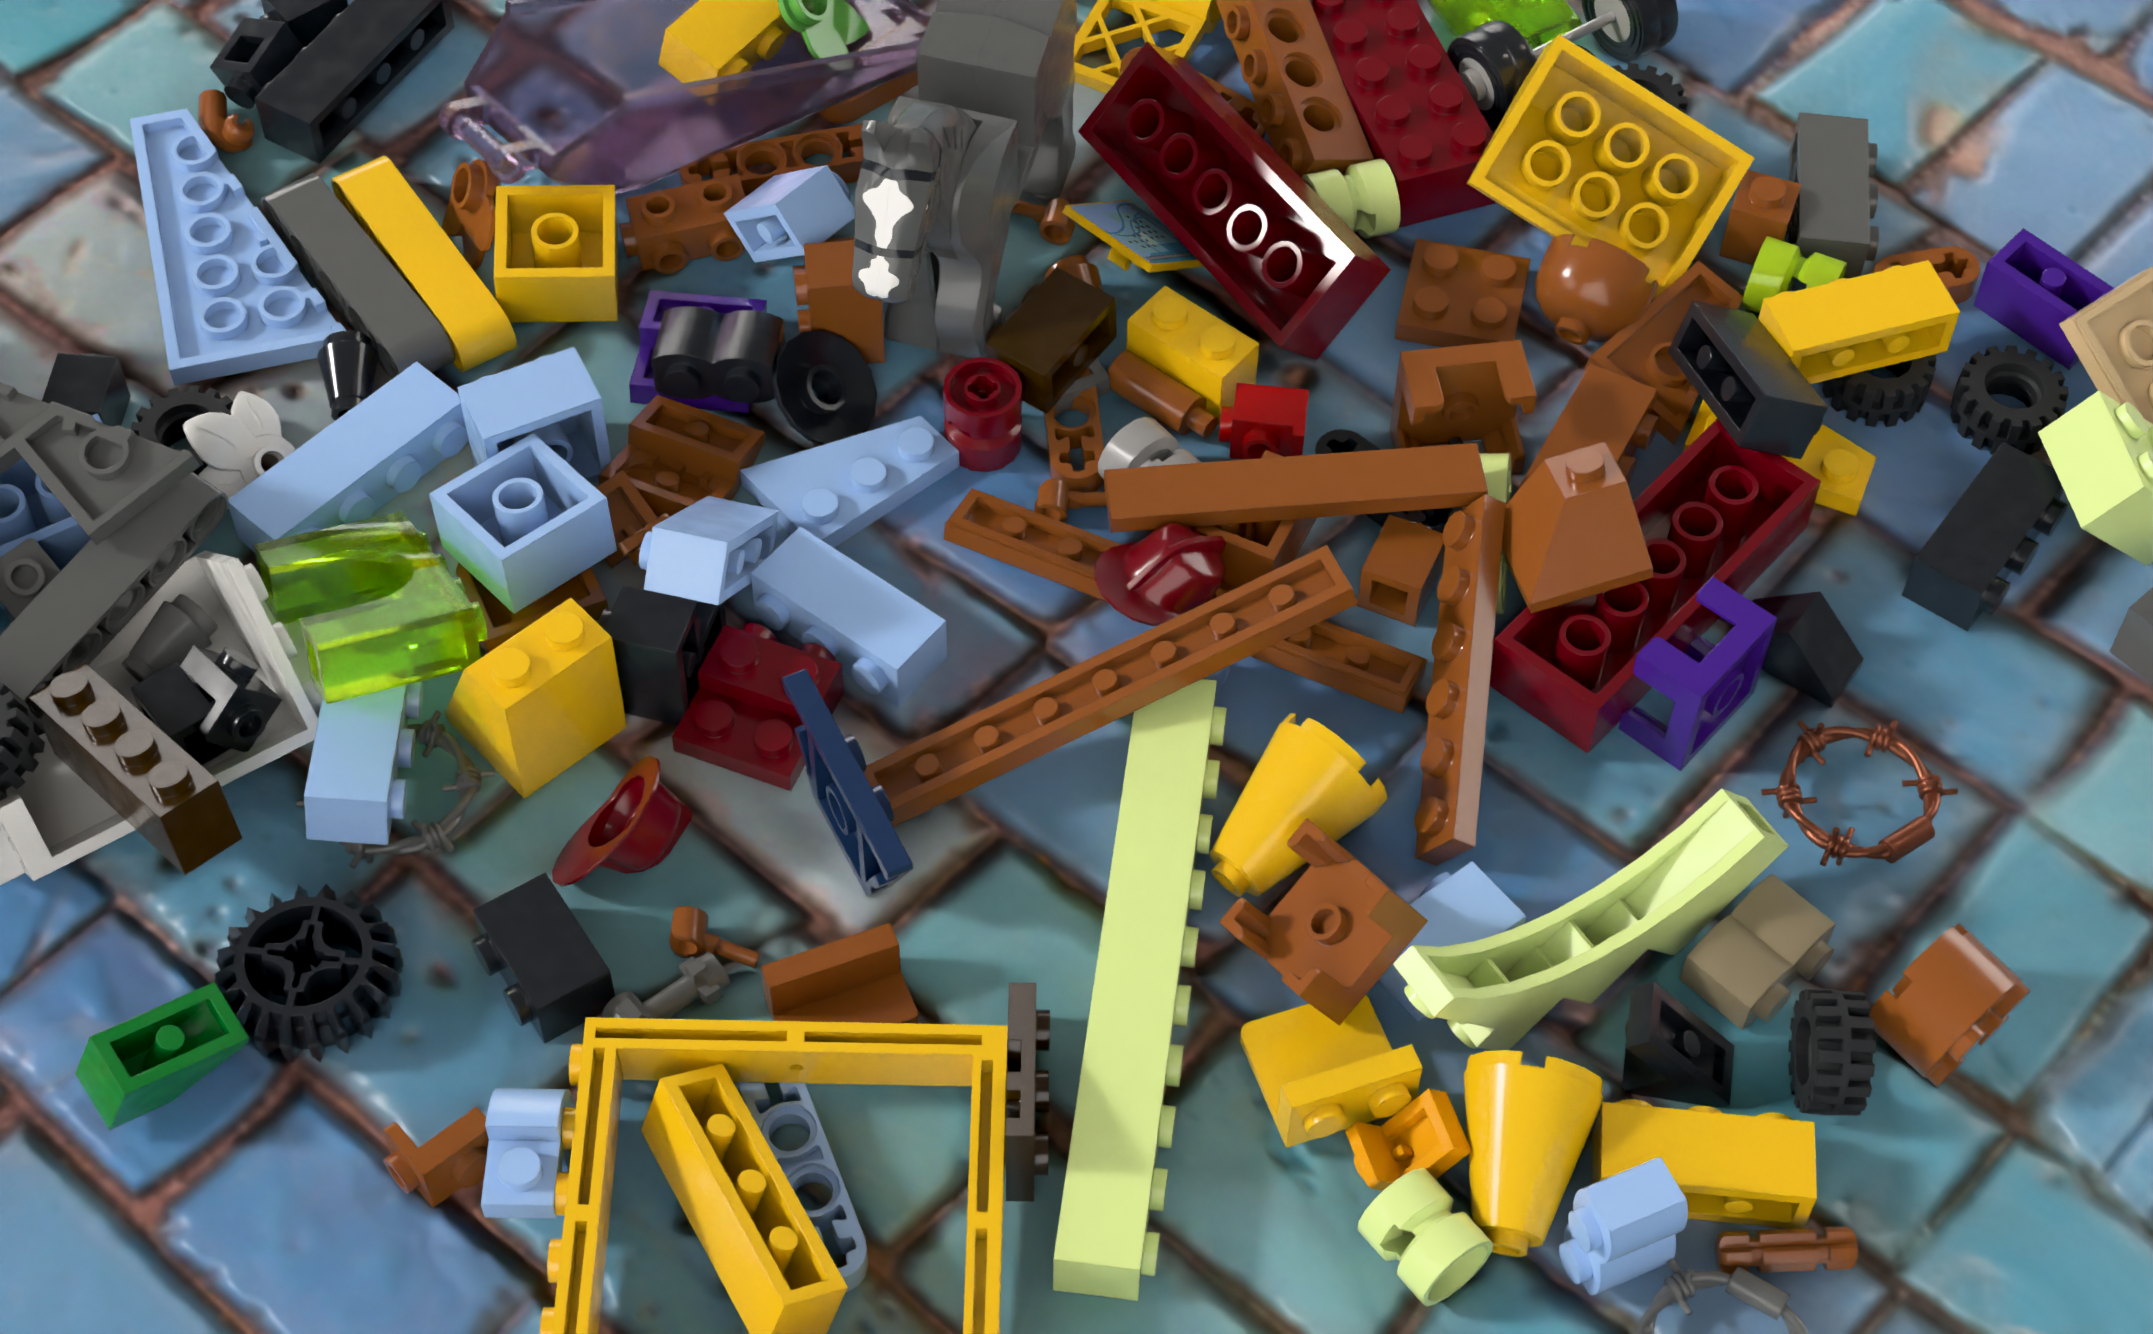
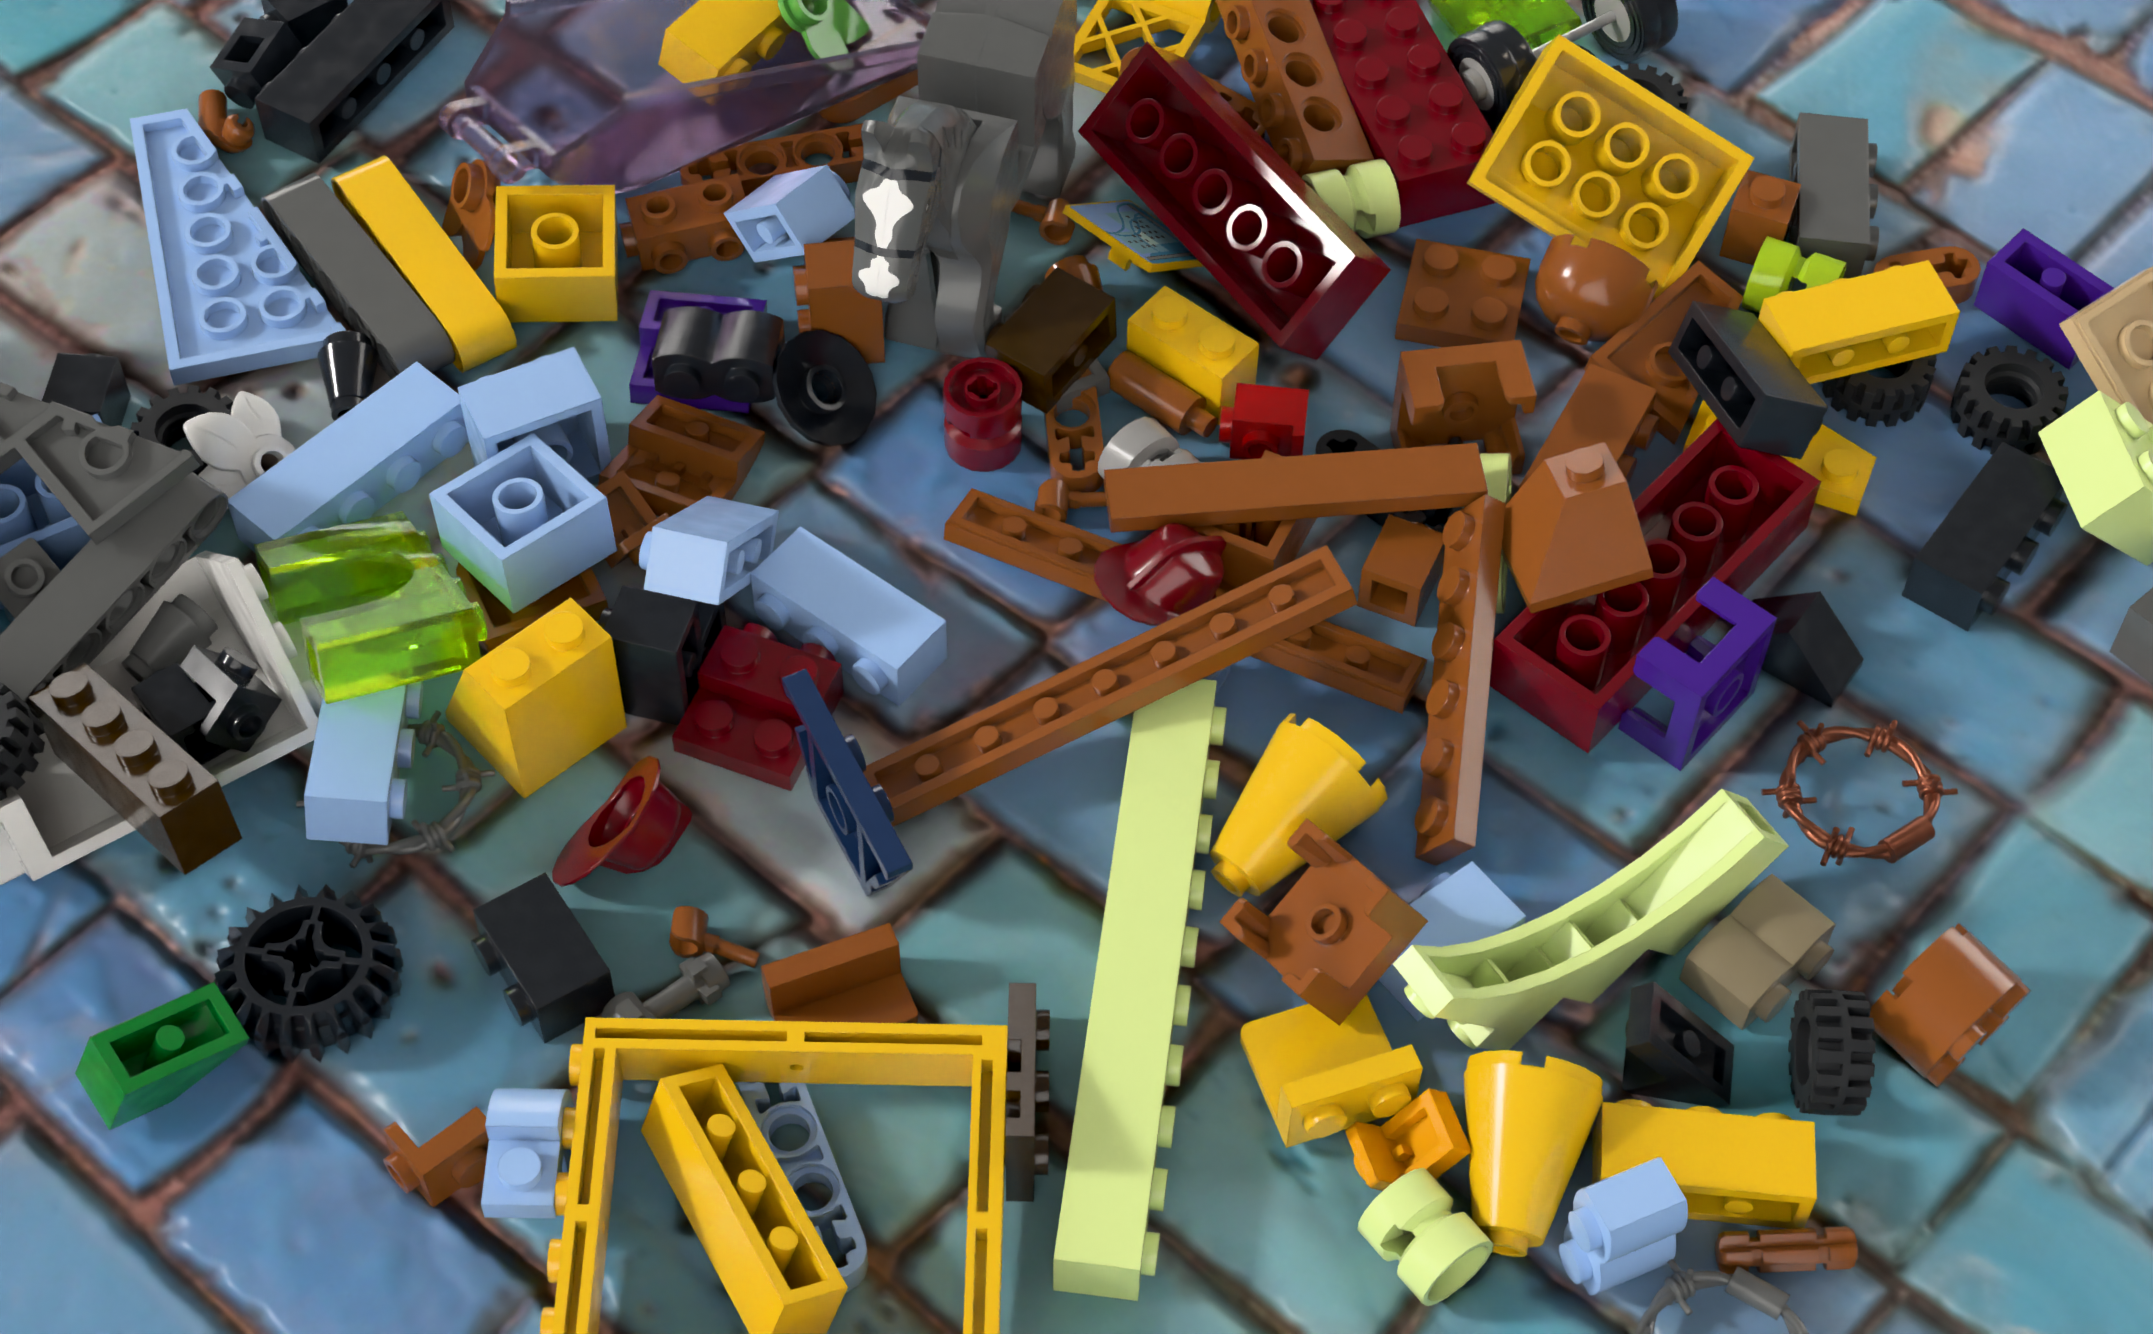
(852, 480): light blue wing -> none

